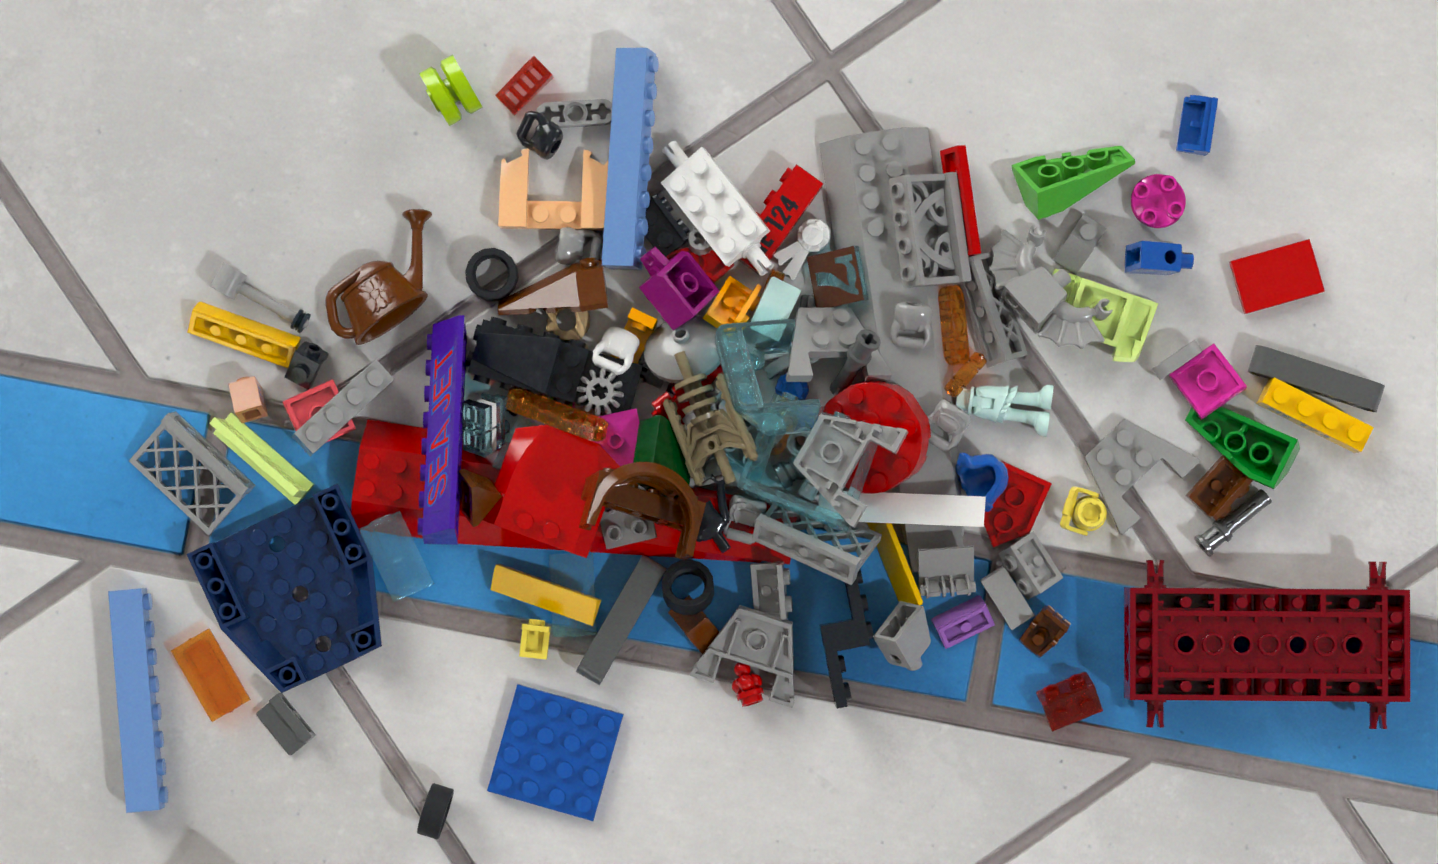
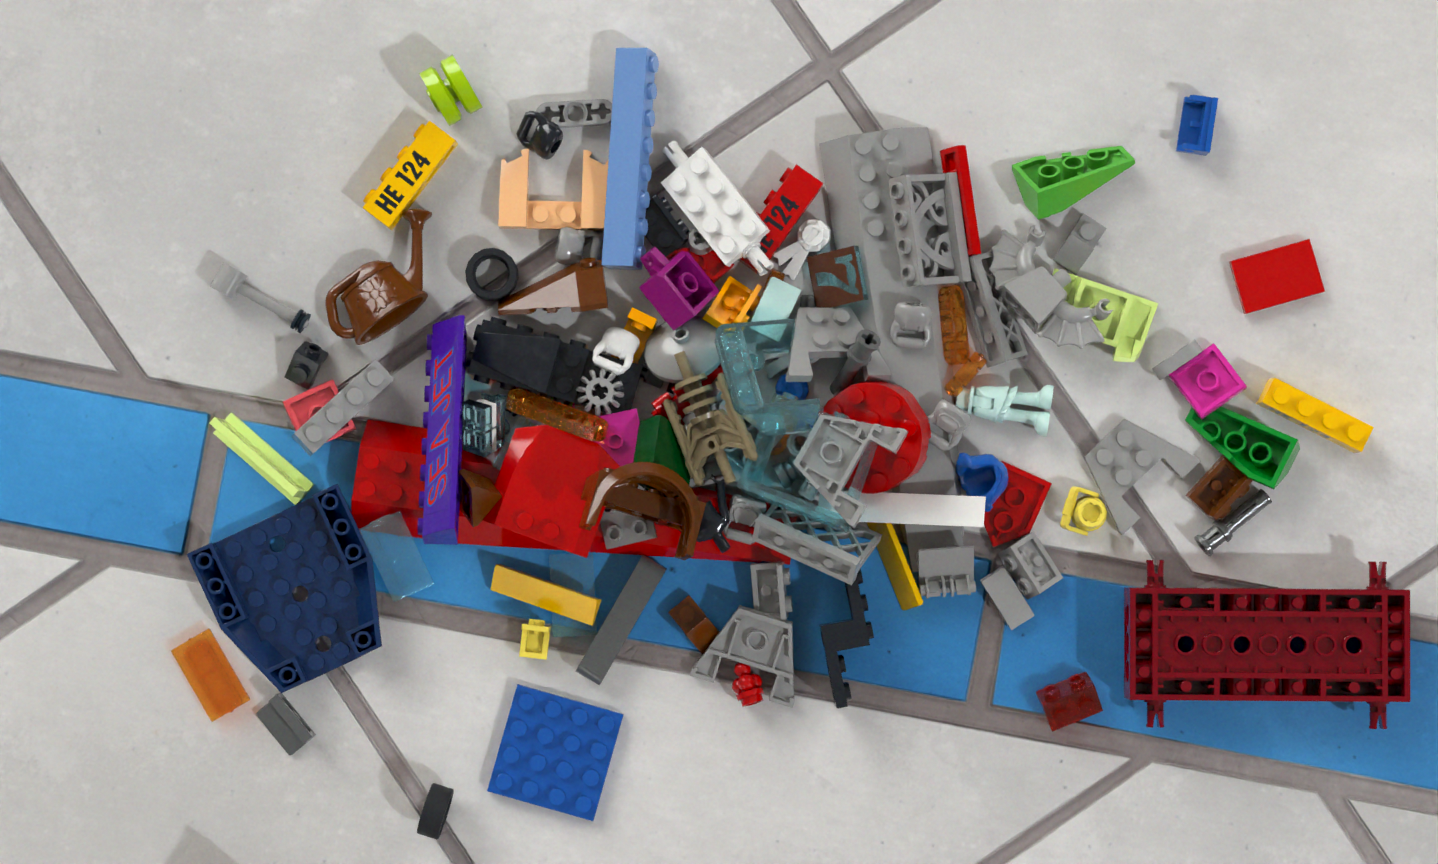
(137, 700): medium blue brick -> none
(205, 453): light grey fence -> none
(243, 334): yellow slope -> none
(248, 399): brick -> none
(410, 174): none -> yellow brick
(531, 92): clear red slope -> none
(581, 326): tan piece -> none
(686, 567): black tyre -> none
(904, 636): light grey torso -> none
(962, 621): medium lavender slope -> none
(1044, 631): reddish brown hand -> none
(1156, 258): blue torso -> none
(1158, 201): dark pink dish -> none
(1316, 378): dark grey beam -> none

